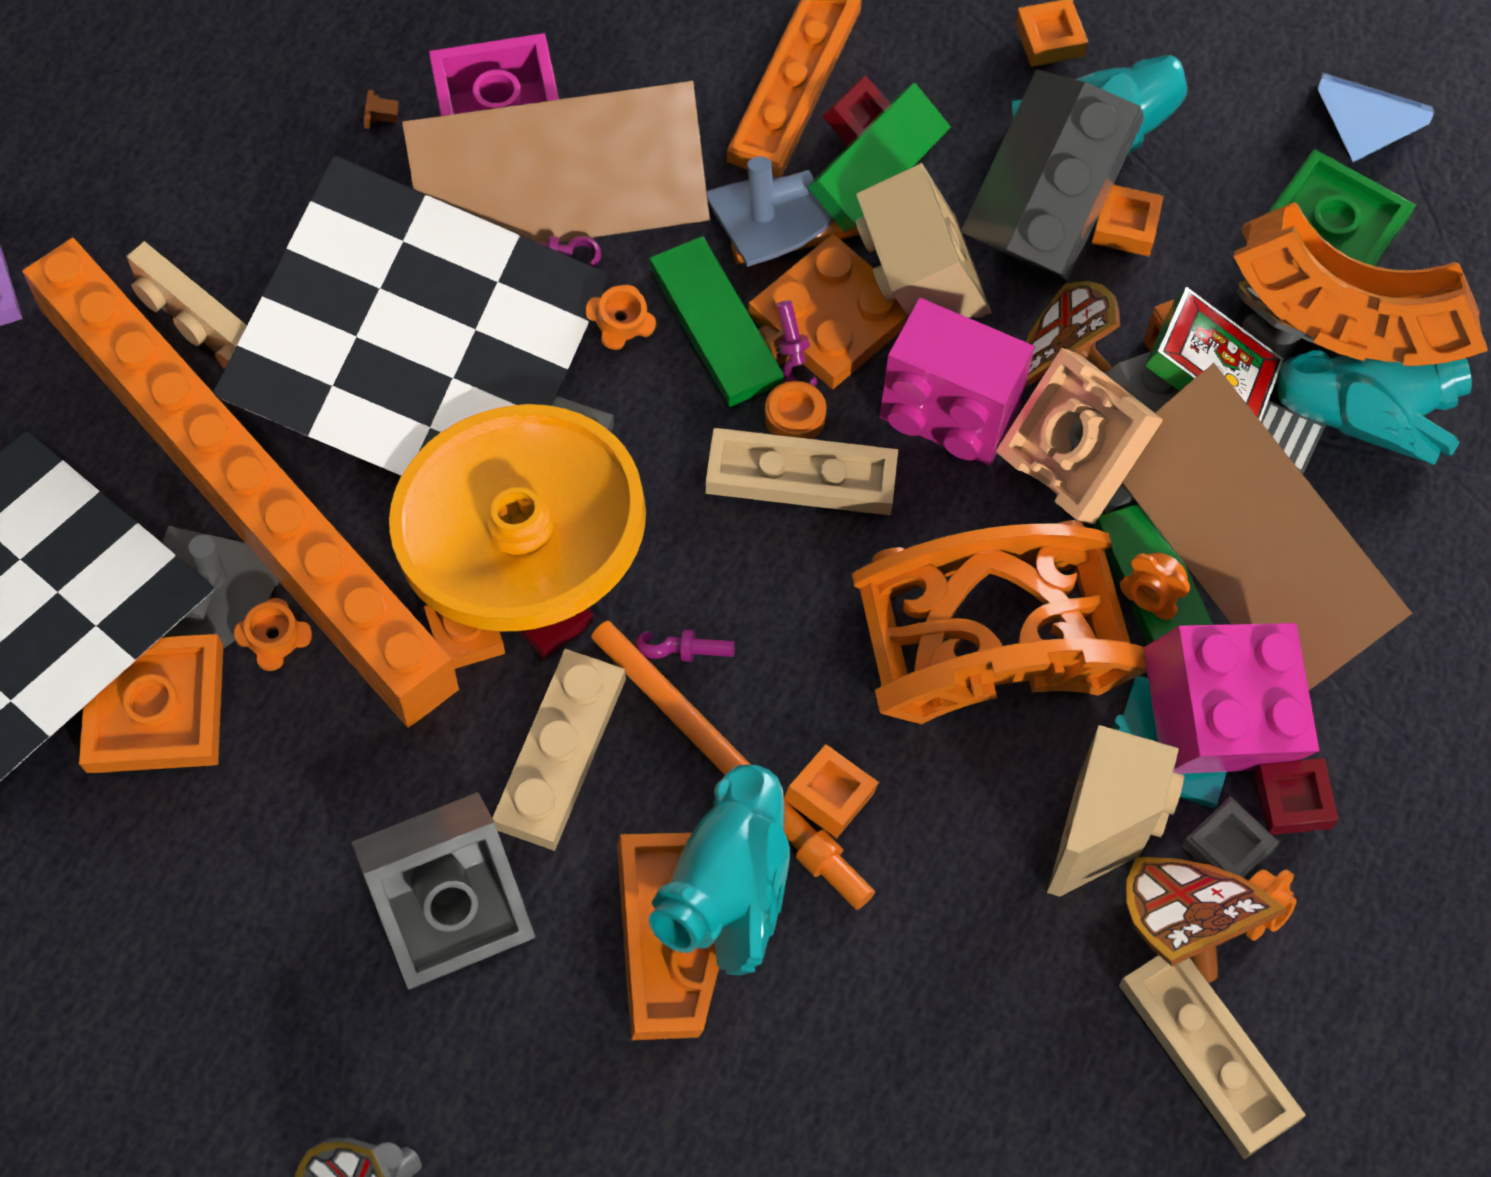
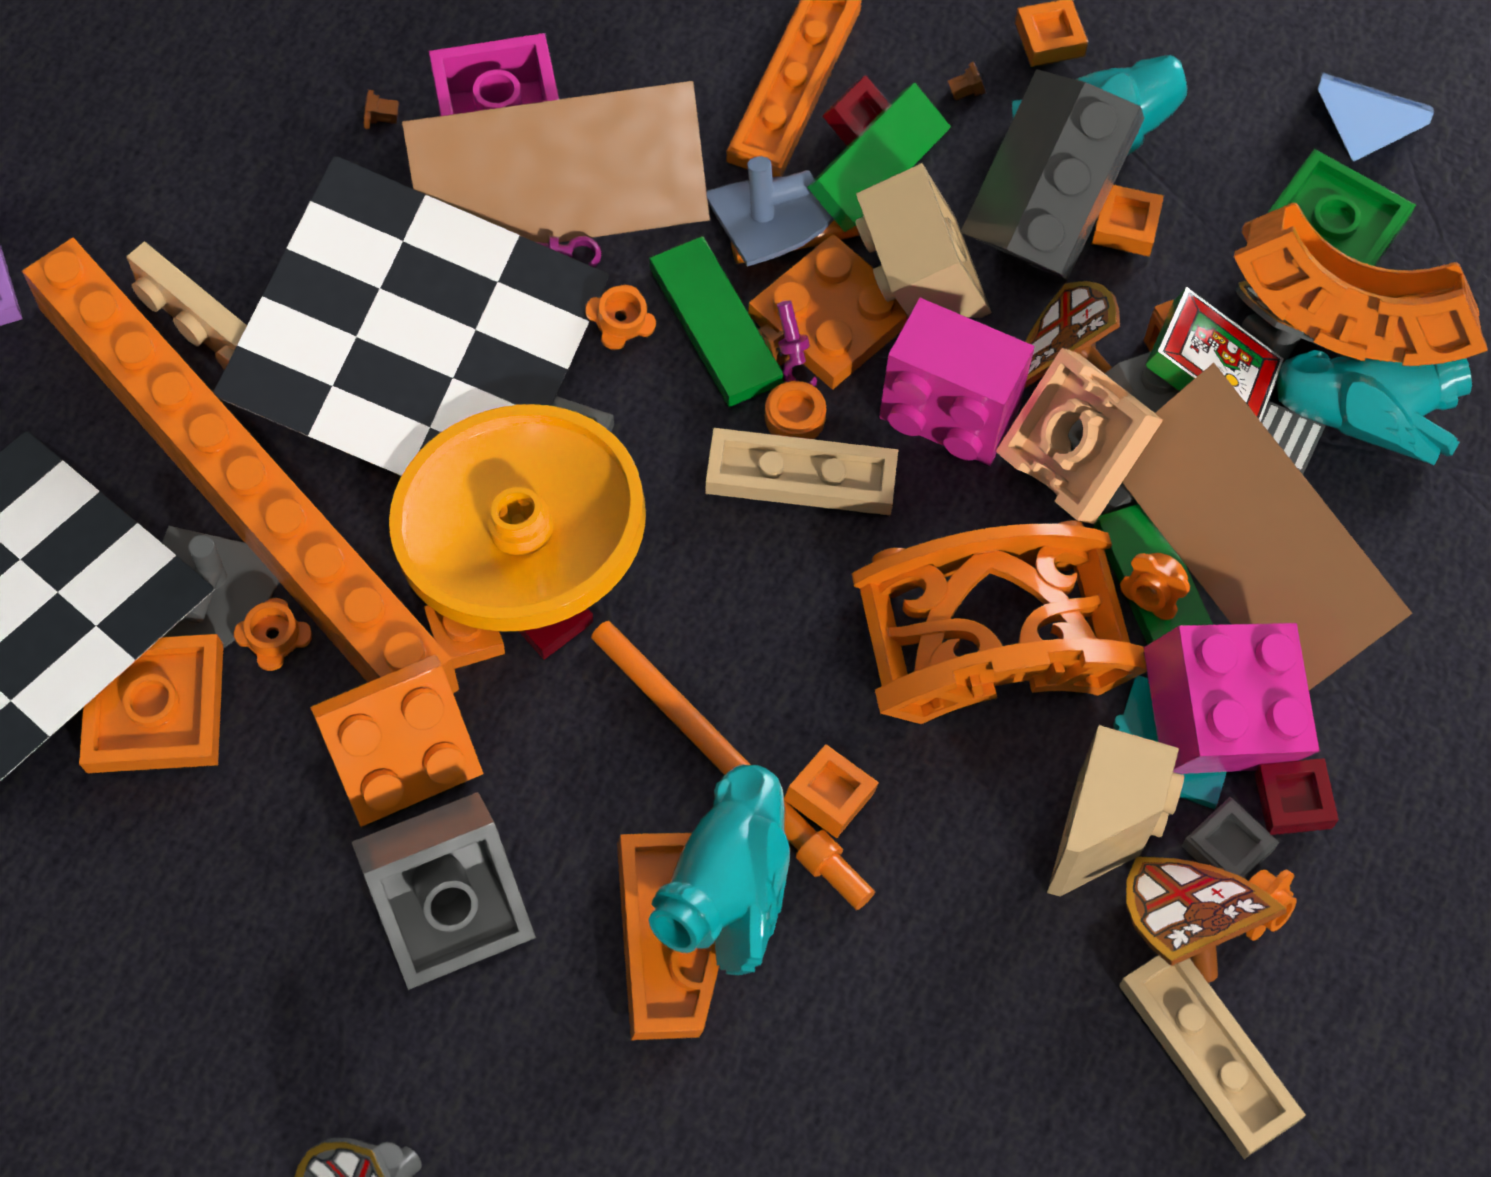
(397, 740): none -> orange plate
(559, 749): tan plate -> none
(685, 645): magenta hand -> none
(967, 83): none -> dark orange piece

